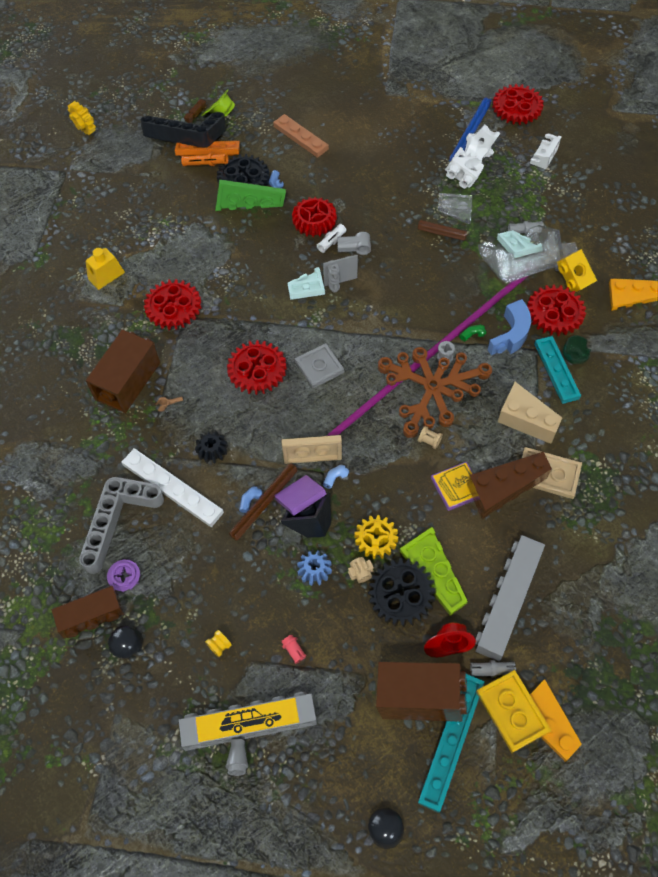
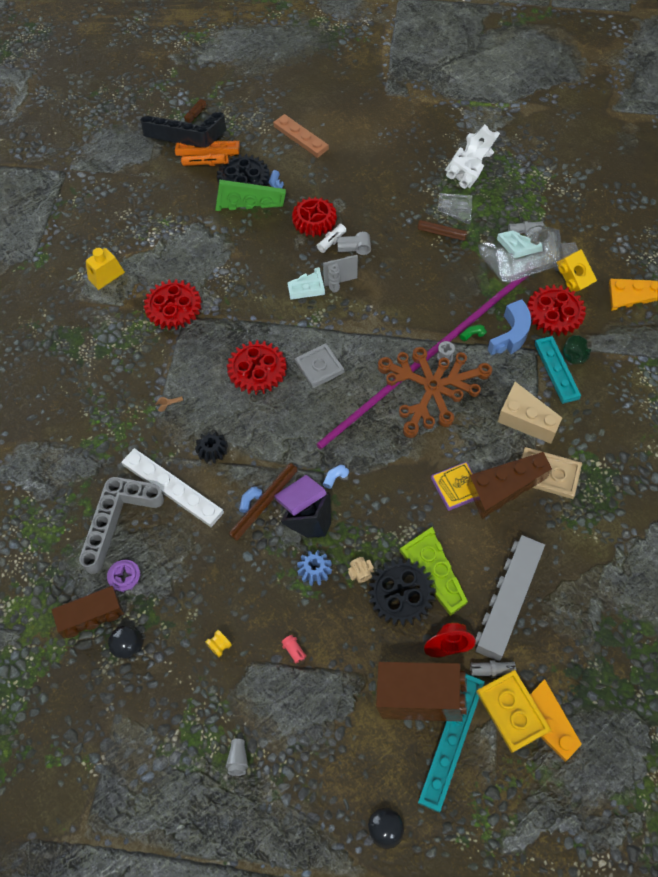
(81, 118): yellow gear -> none
(123, 371): reddish brown brick -> none
(223, 105): lime piece -> none
(247, 722): brick -> none
(312, 449): tan tile -> none
(367, 535): yellow gear -> none
(430, 437): tan bush -> none
(474, 123): blue axle -> none
(518, 104): red gear -> none
(546, 151): white hinge -> none

